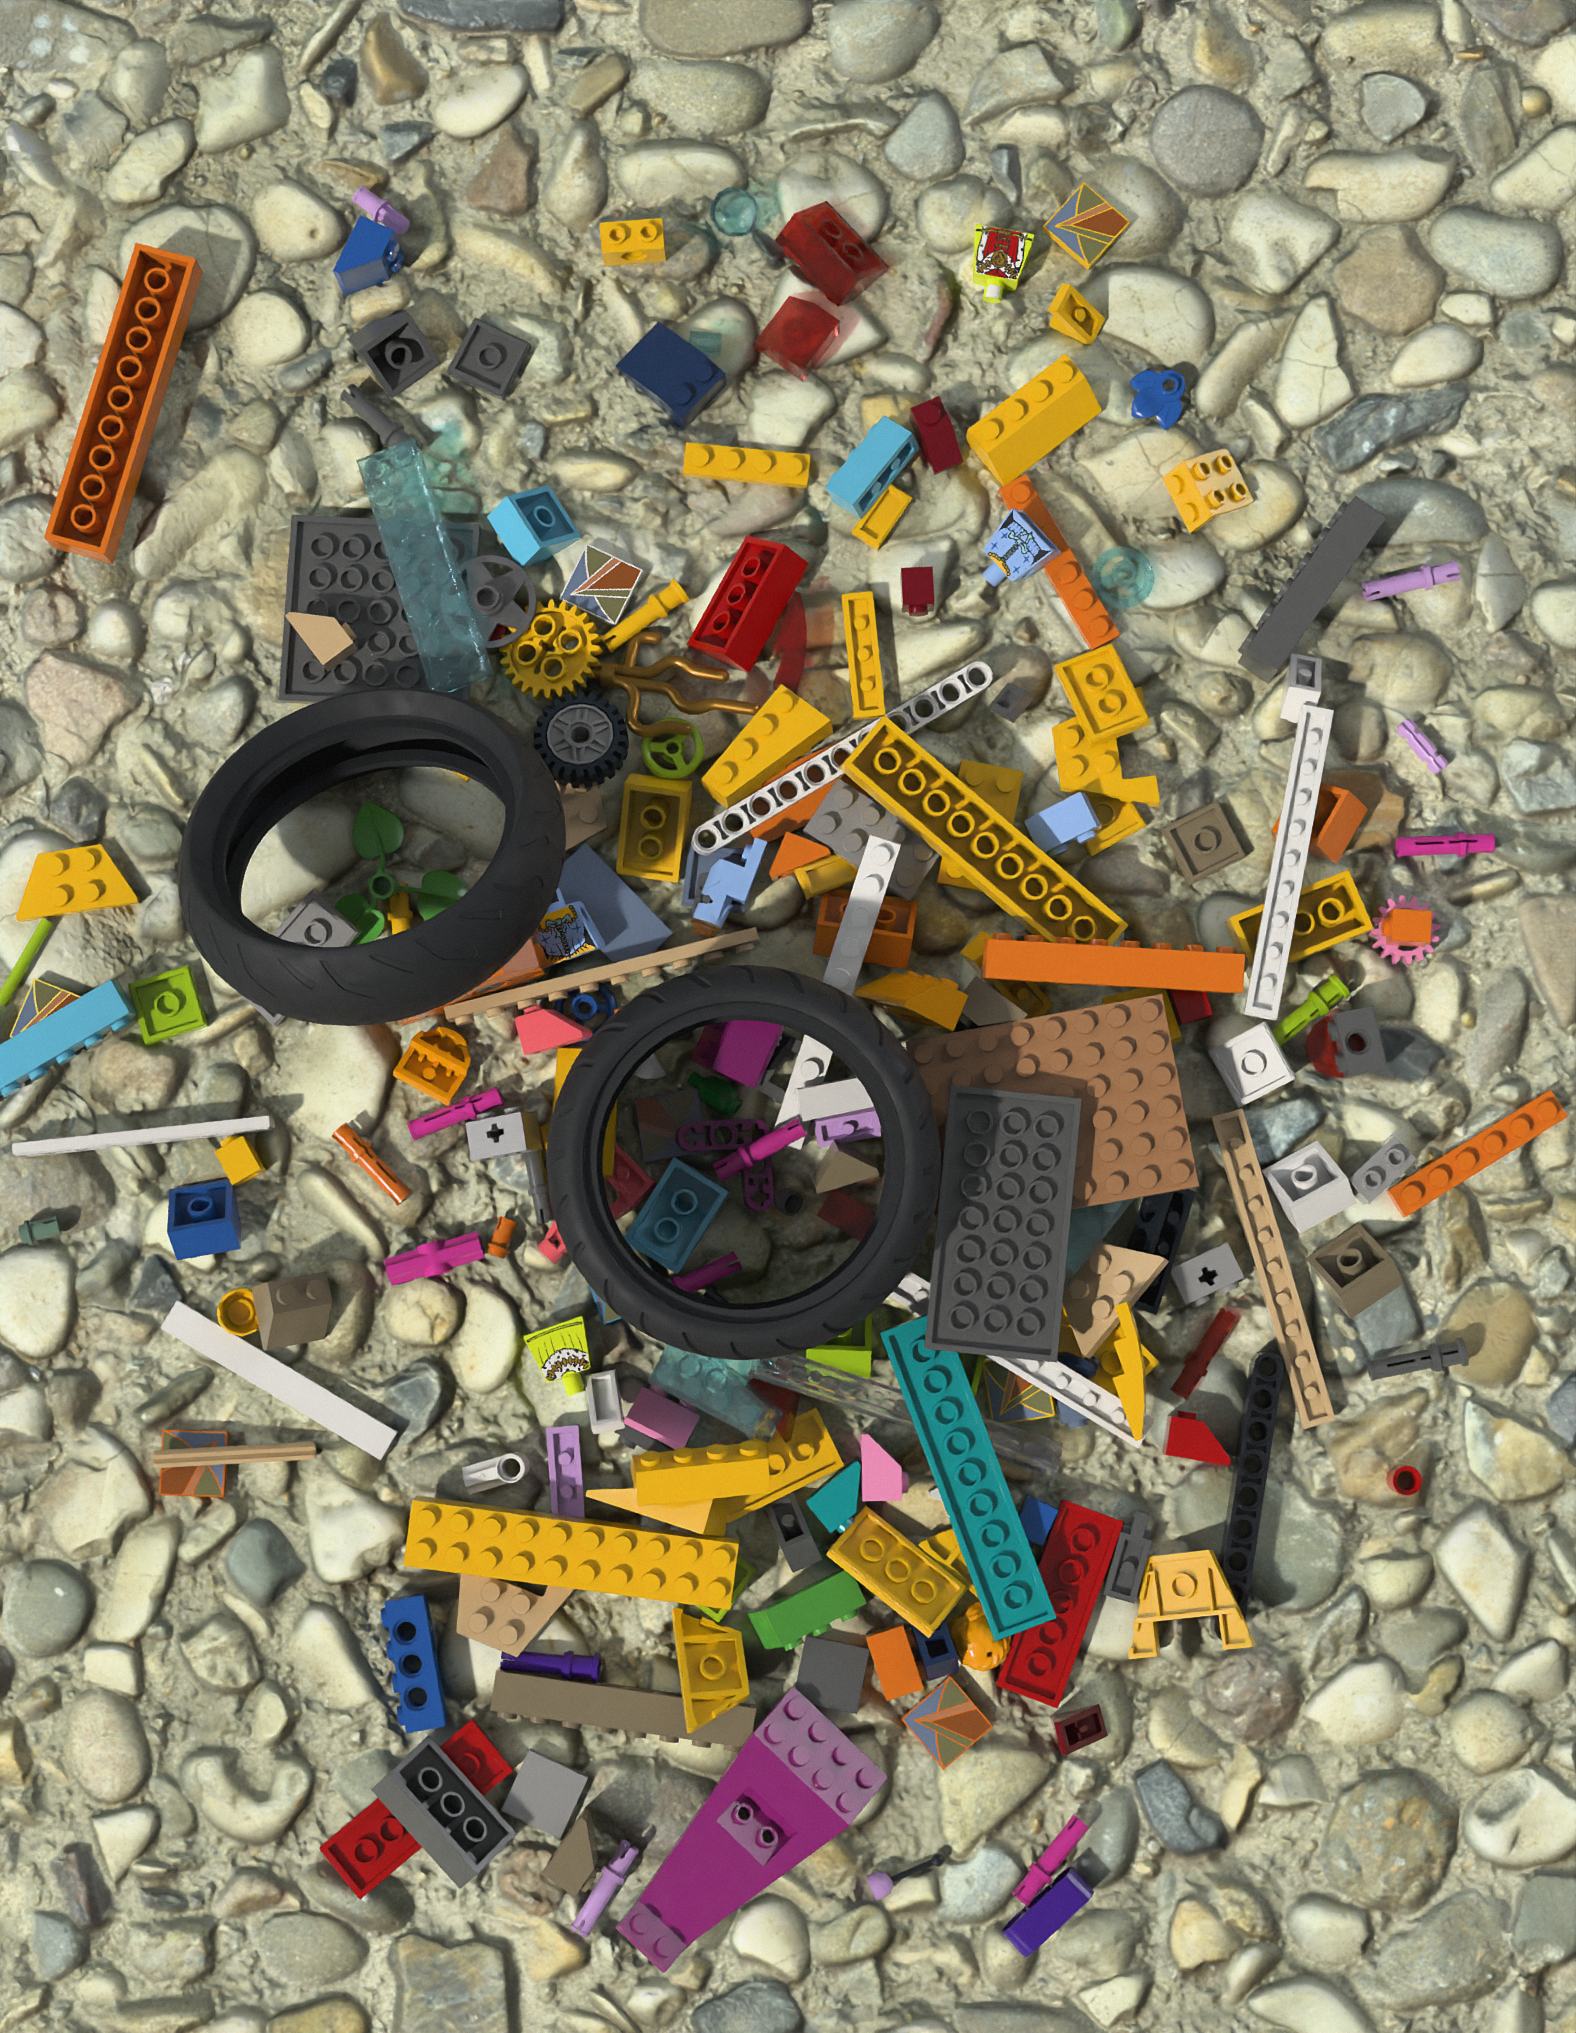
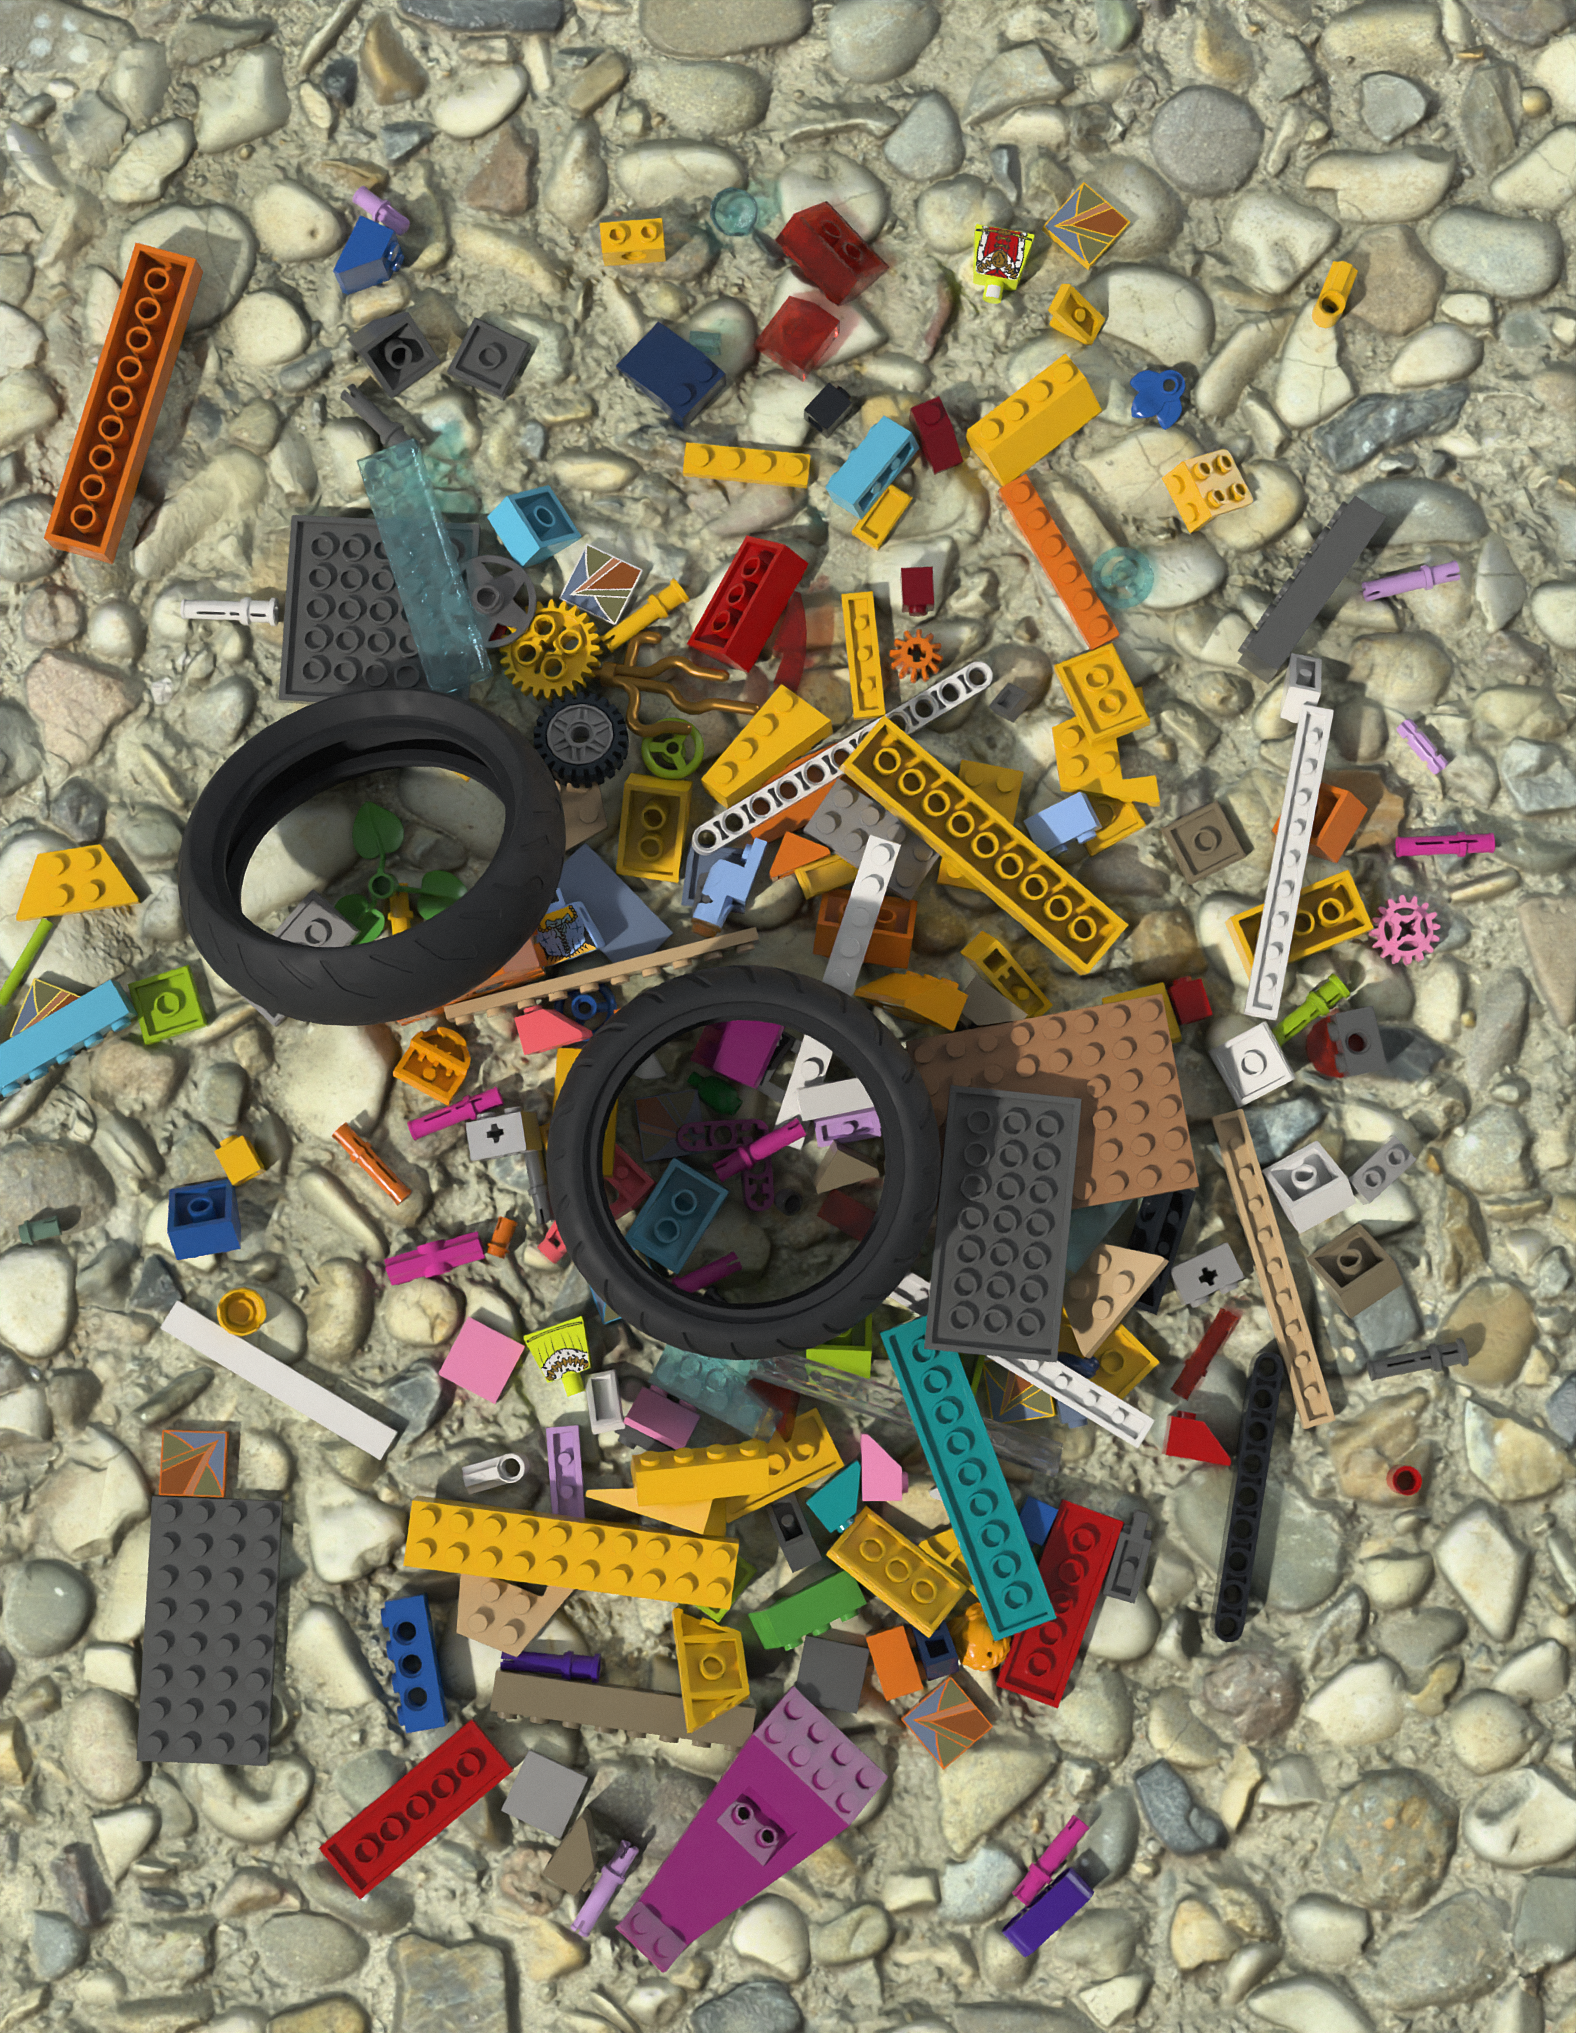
(143, 1136): white tile -> none
(210, 1630): none -> dark grey plate
(234, 1454): tan axle -> none
(244, 610): none -> white pin
(292, 1310): dark tan slope -> none
(324, 637): tan slope -> none
(444, 1812): dark grey slope -> none
(481, 1360): none -> bright pink tile
(828, 409): none -> black brick
(882, 1884): hinge -> none
(906, 662): none -> orange gear
(1017, 549): light blue torso -> none
(1078, 1728): dark red slope -> none
(1112, 965): orange brick -> none
(1131, 1384): yellow slope -> none
(1186, 1588): yellow wing -> none
(1334, 293): none -> yellow piece
(1407, 927): orange brick -> none
(1476, 1153): orange plate -> none

